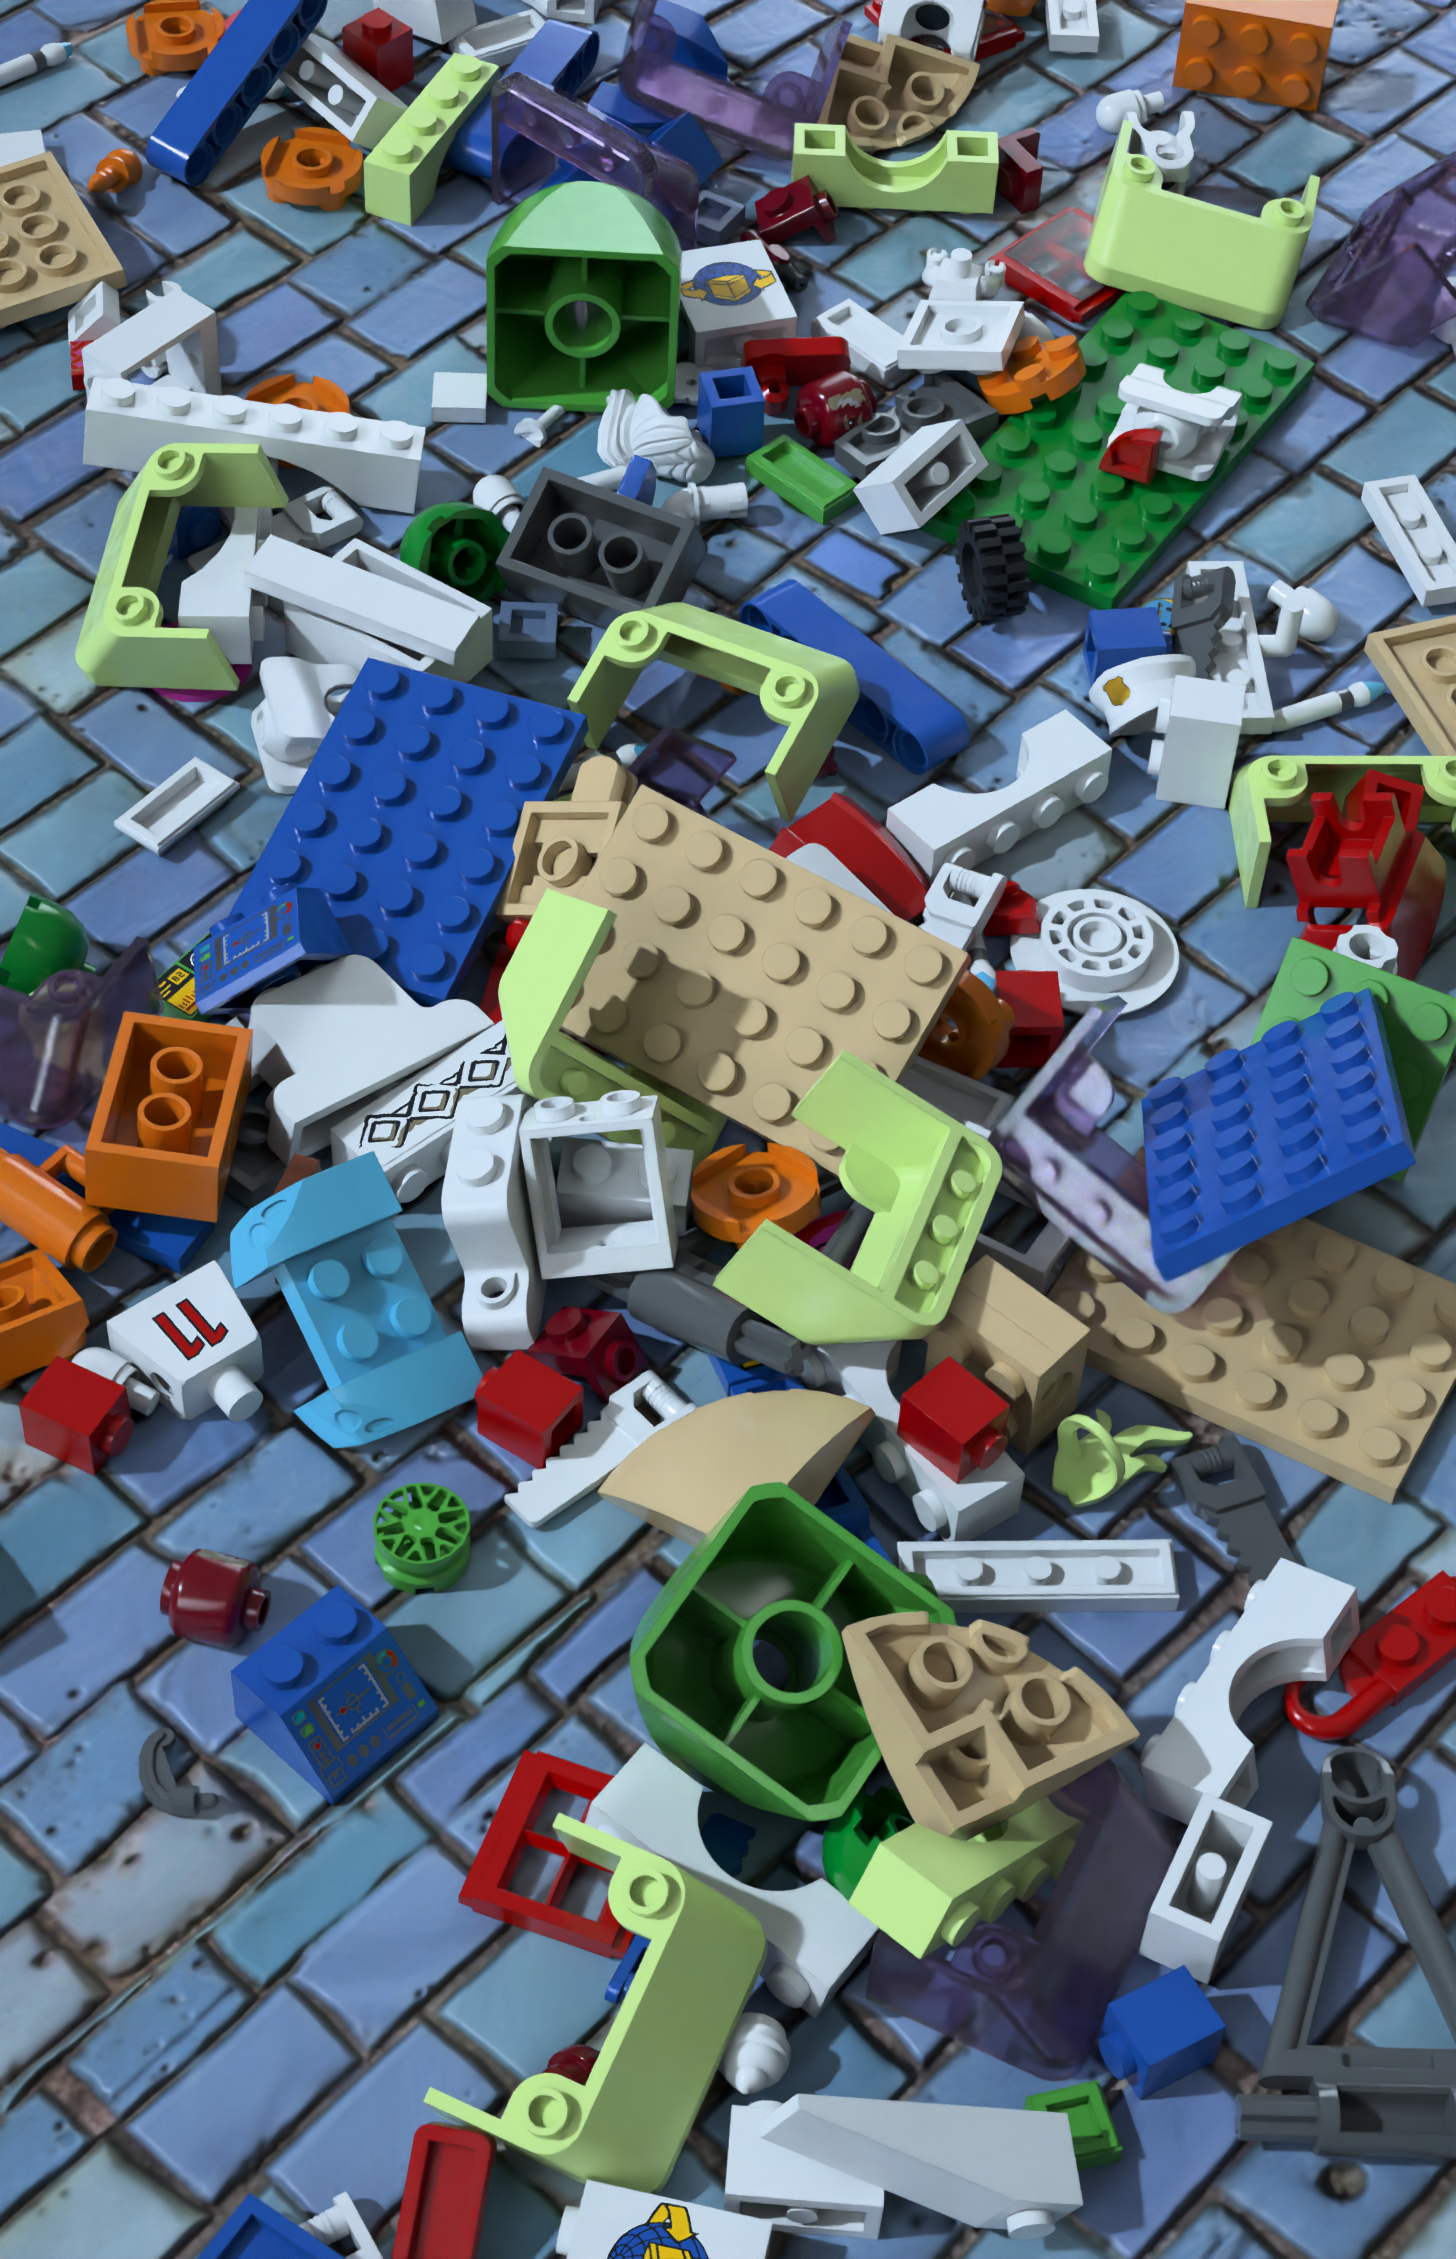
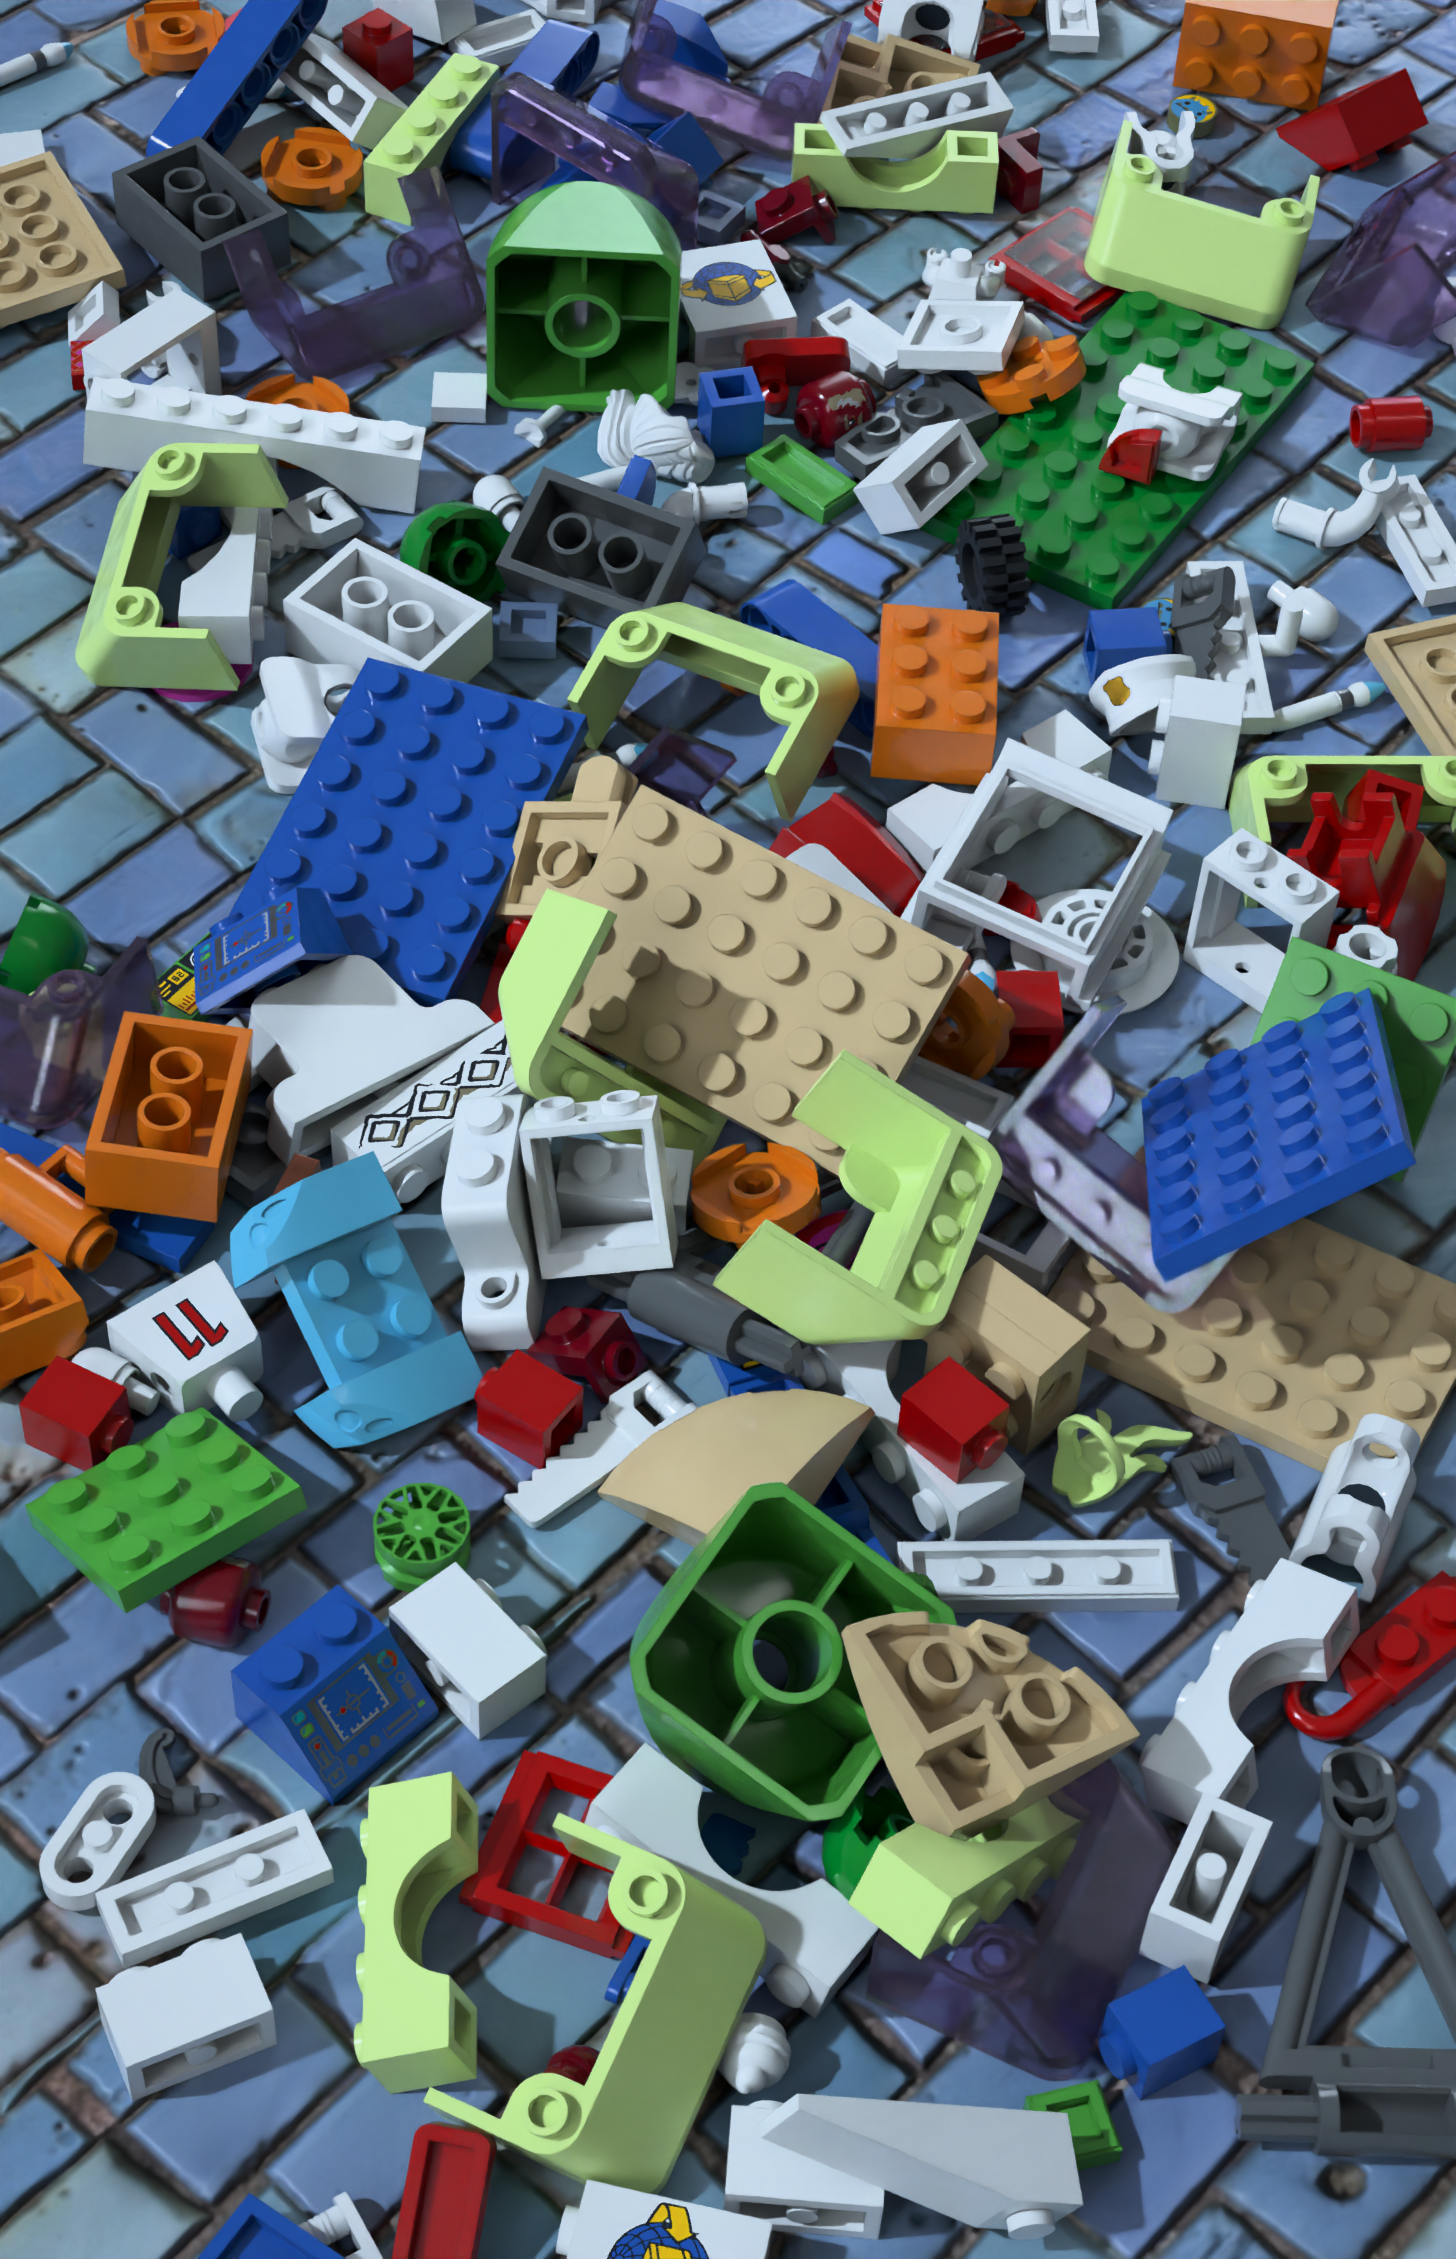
(93, 1844): none -> white plate
(116, 172): orange bar -> none
(165, 1508): none -> bright green plate
(176, 806): white tile -> none
(186, 2015): none -> white brick
(189, 203): none -> dark grey brick
(214, 1888): none -> white plate
(361, 599): white tile -> none
(417, 1848): none -> yellowish green arch
(429, 296): none -> clear purple windscreen
(469, 1649): none -> white brick
(916, 120): none -> white slope
(935, 694): none -> orange brick
(1090, 793): none -> white piece
(1113, 107): white cylinder -> none
(1204, 112): none -> tile
(1221, 945): none -> white window
(1337, 527): none -> white piece
(1358, 124): none -> red slope
(1362, 1501): none -> white piece
(1390, 424): none -> red brick

